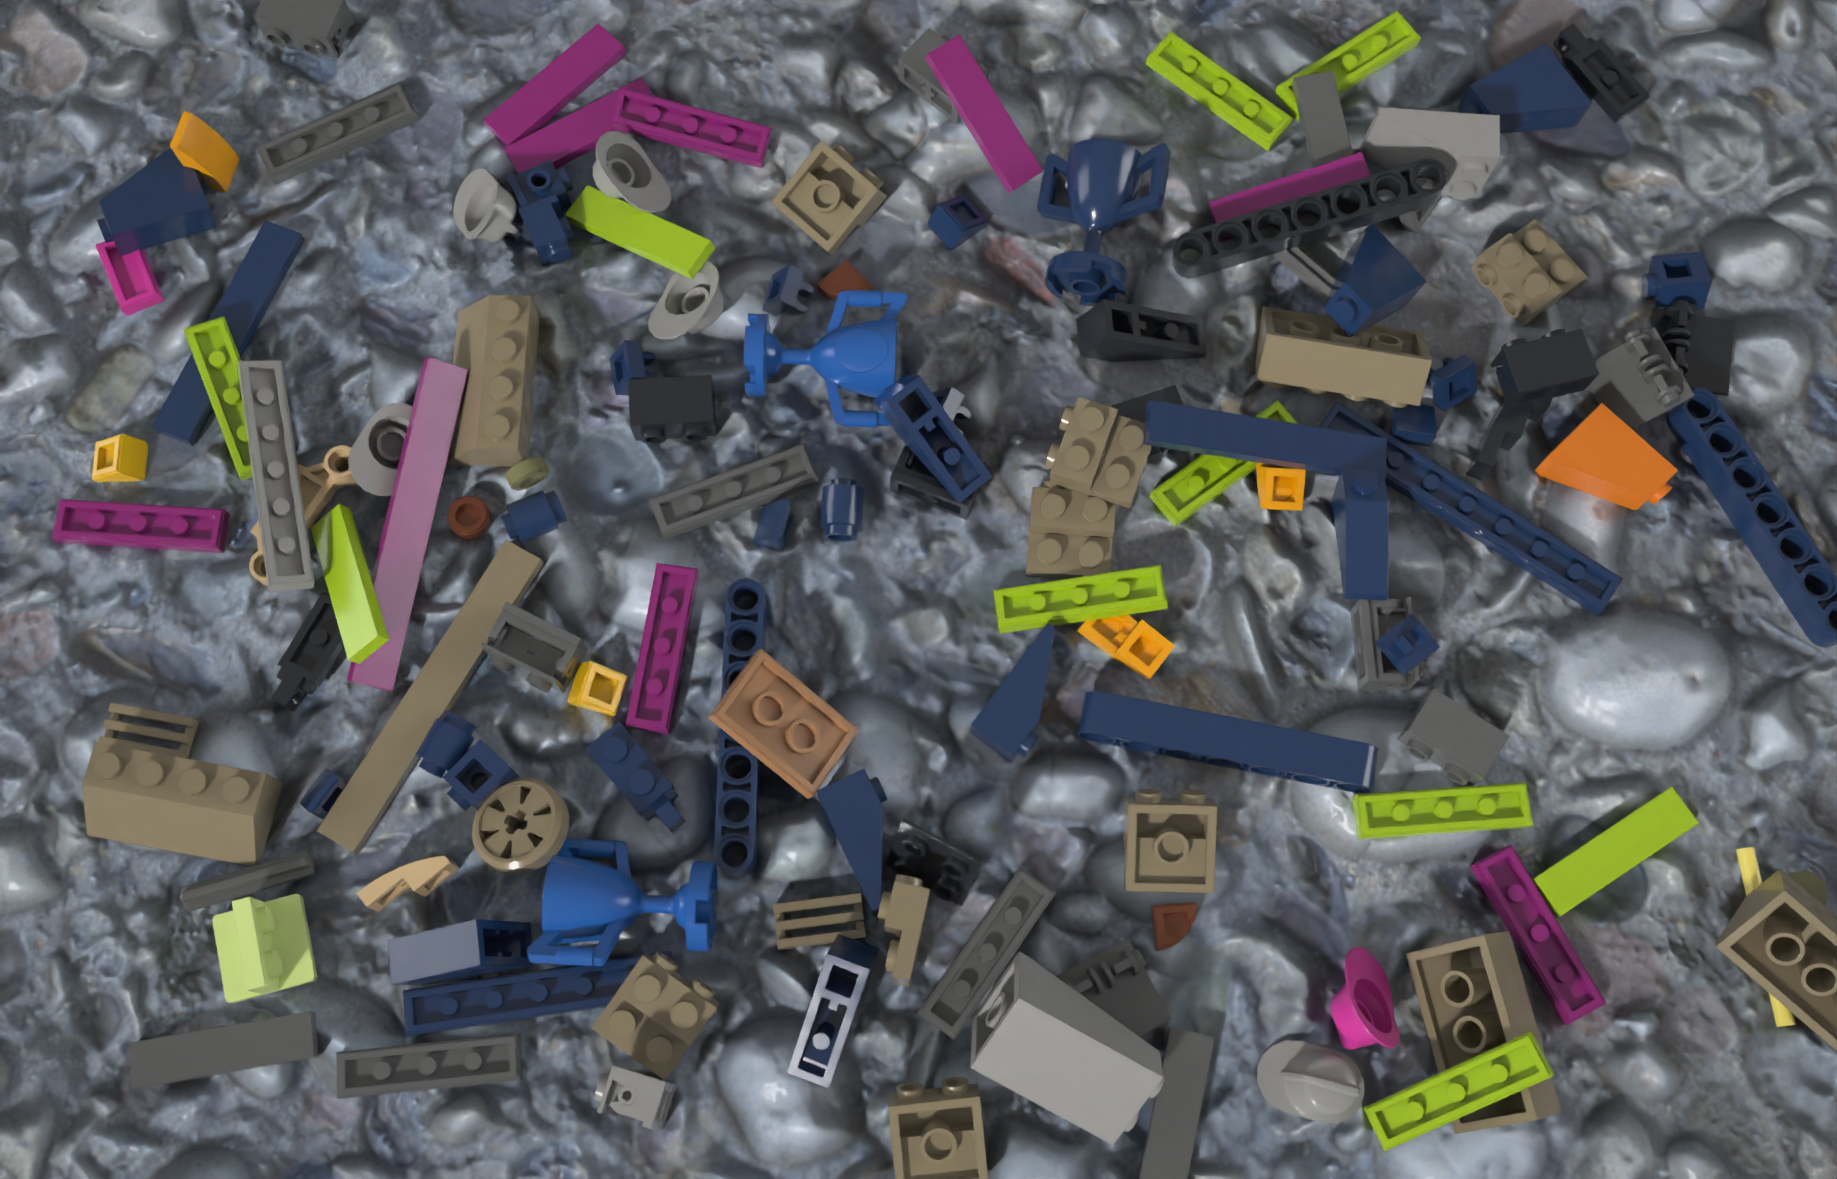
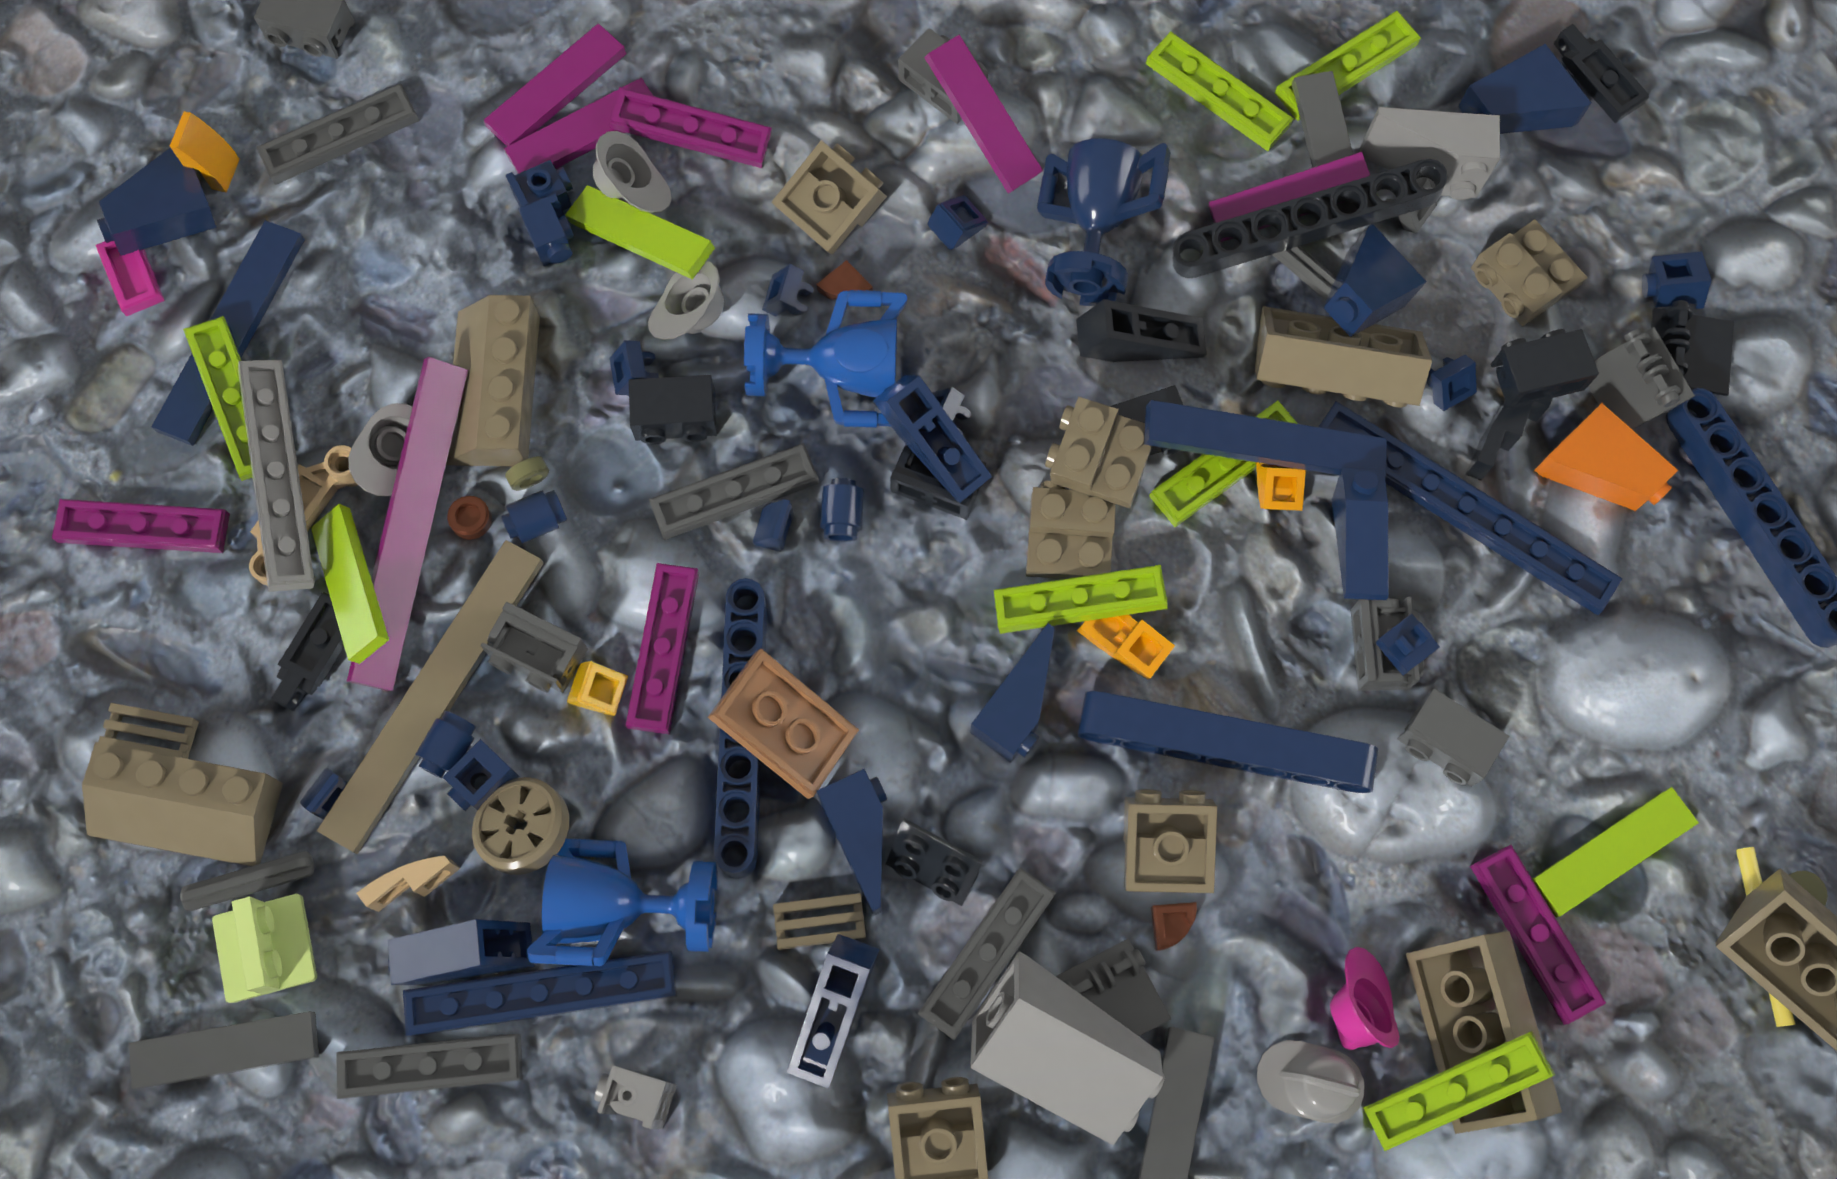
(120, 459): yellow slope -> none
(484, 208): light grey piece -> none
(636, 775): dark blue hinge -> none
(657, 1013): dark tan plate -> none
(904, 919): dark tan plate -> none
(1414, 424): dark blue slope -> none
(1442, 811): lime tile -> none

